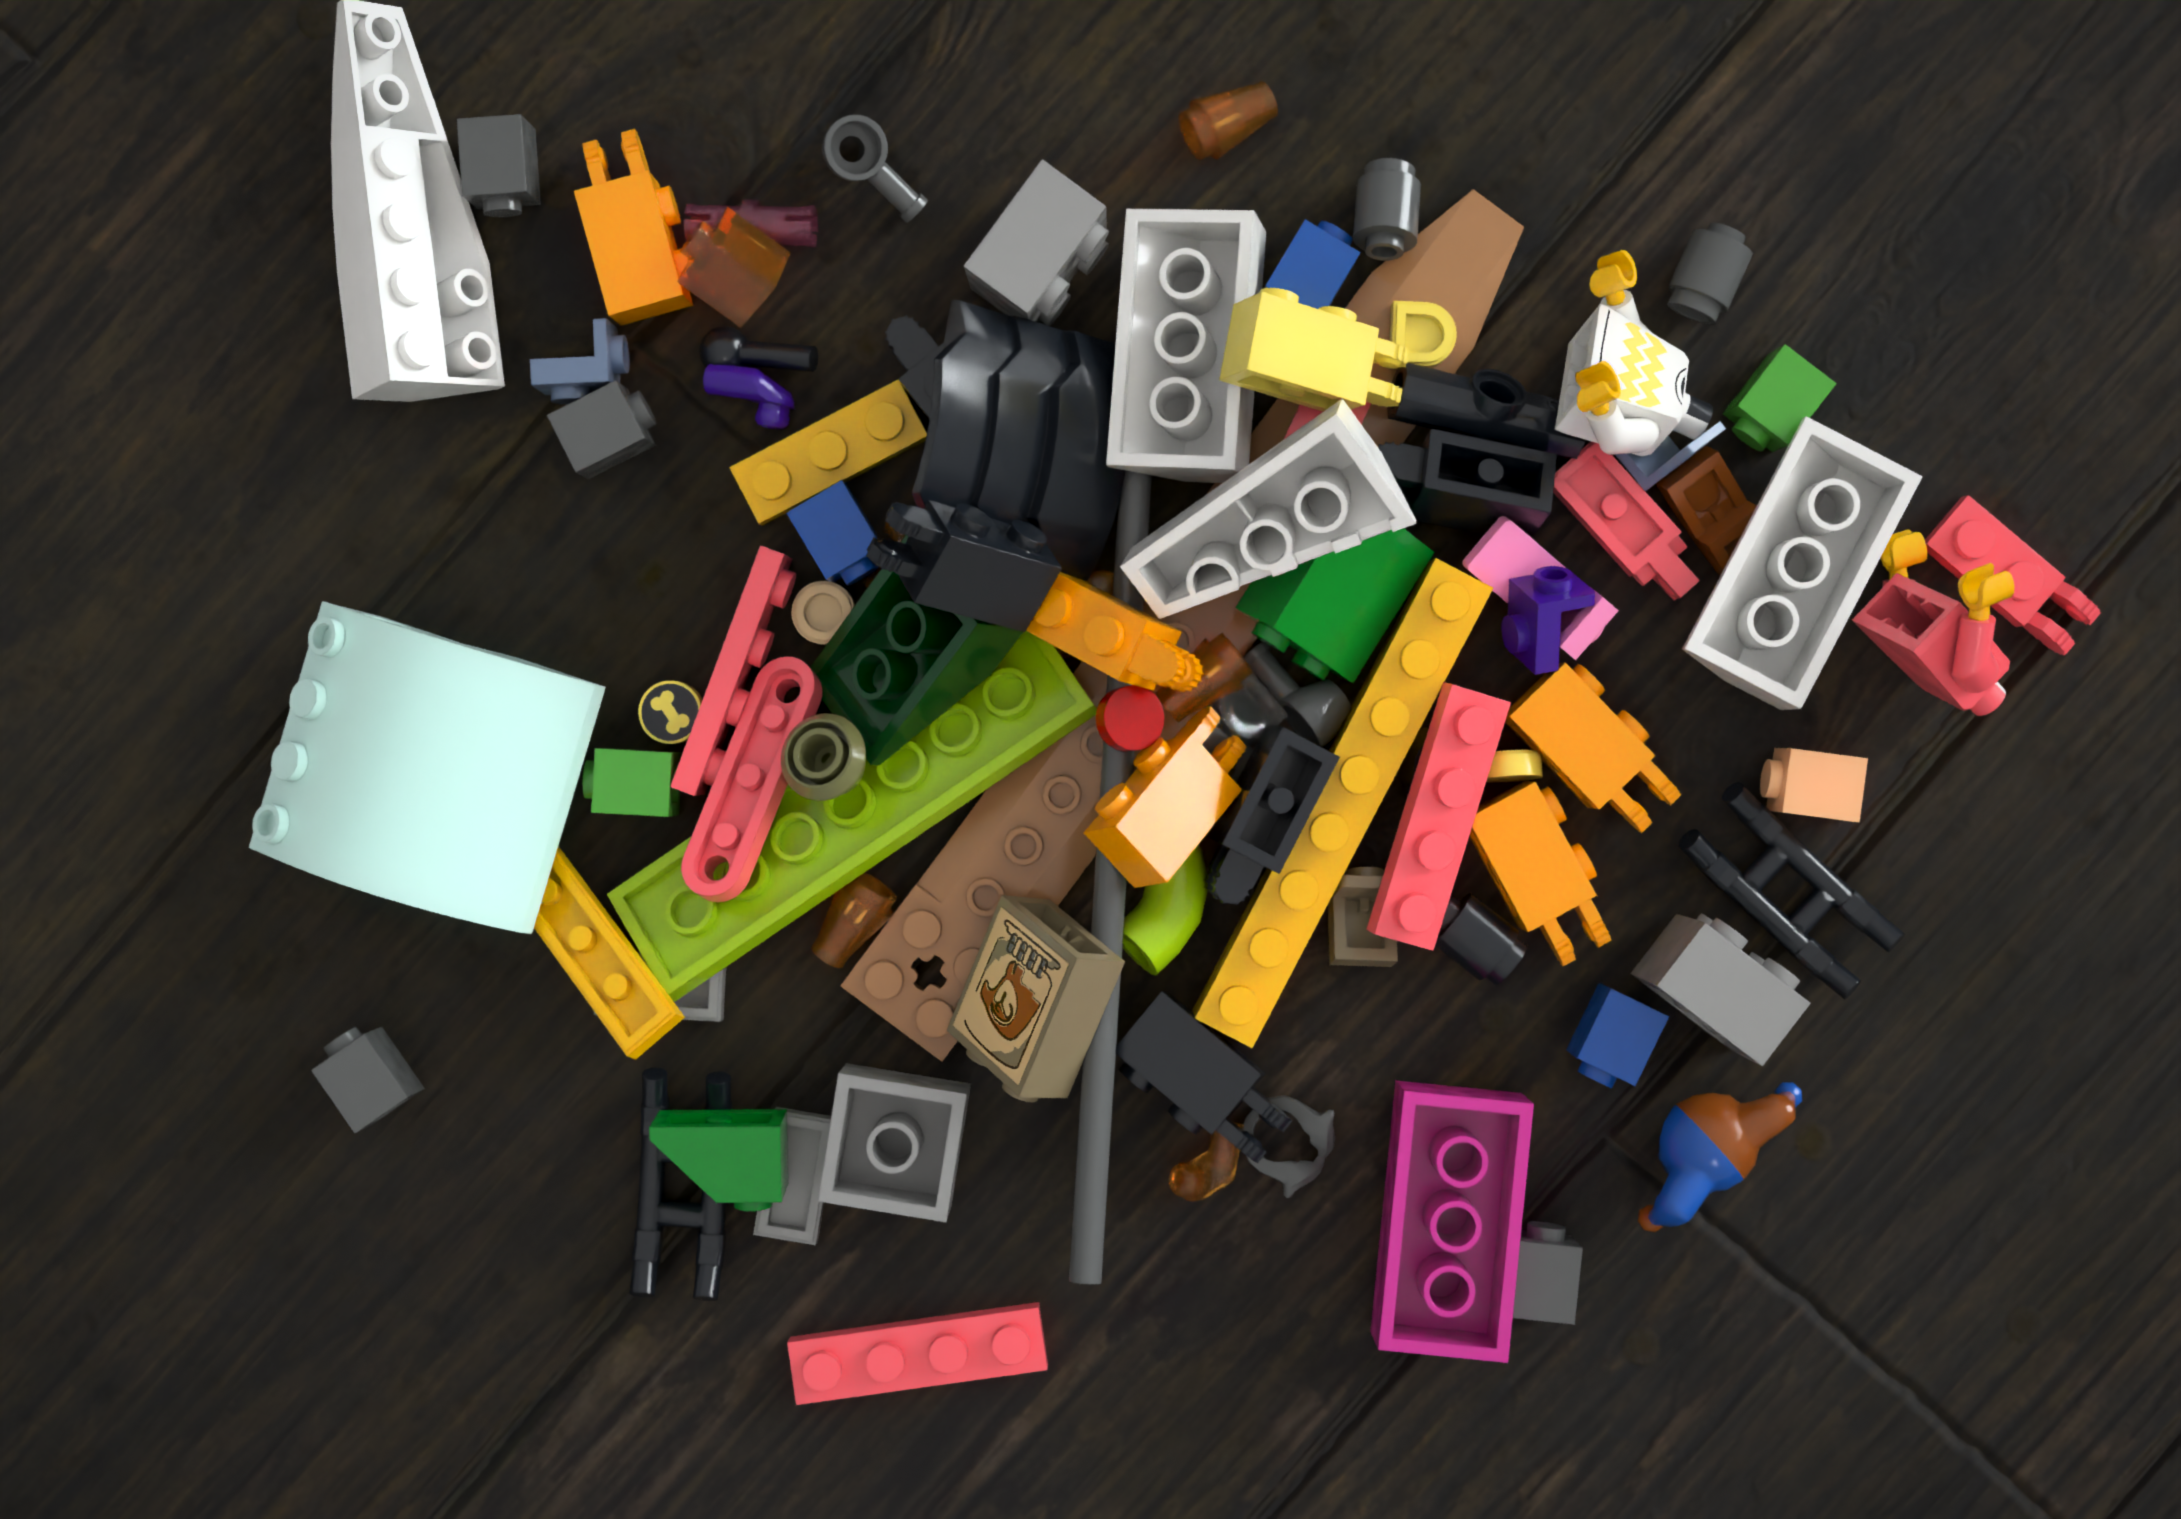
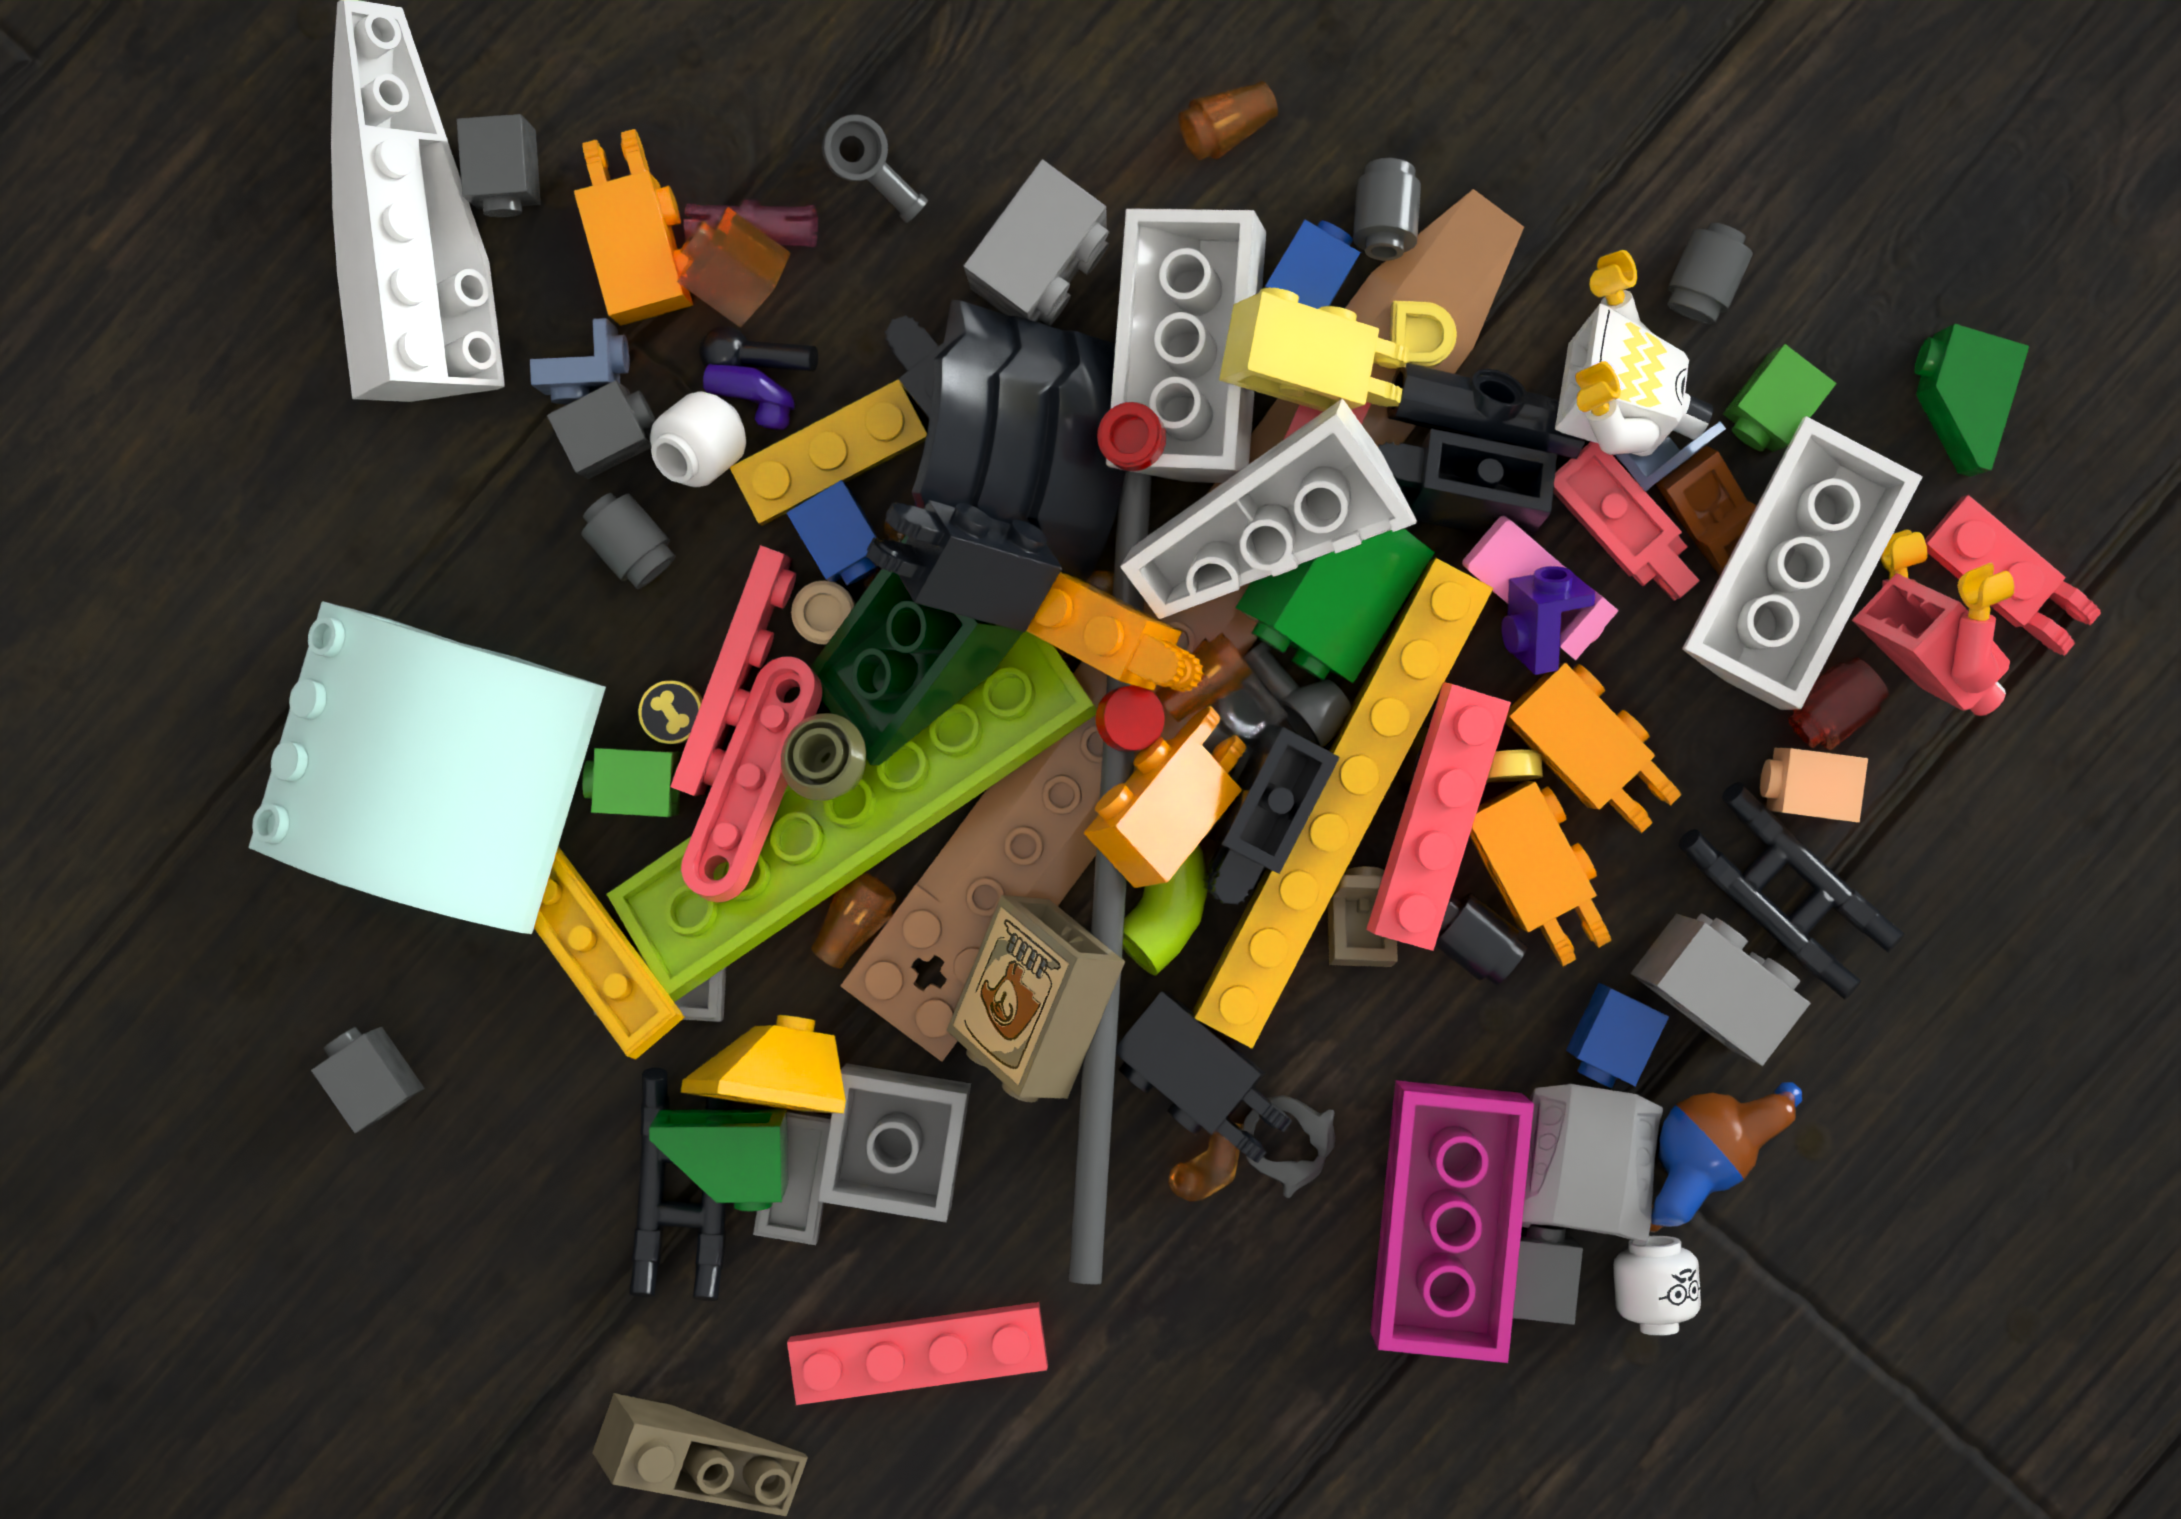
(627, 539): none -> dark grey brick
(694, 1457): none -> dark tan slope
(697, 439): none -> white head
(775, 1068): none -> yellow slope
(1131, 436): none -> red tile
(1592, 1161): none -> light grey slope
(1657, 1285): none -> white head
(1839, 704): none -> clear red brick
(1969, 392): none -> green slope

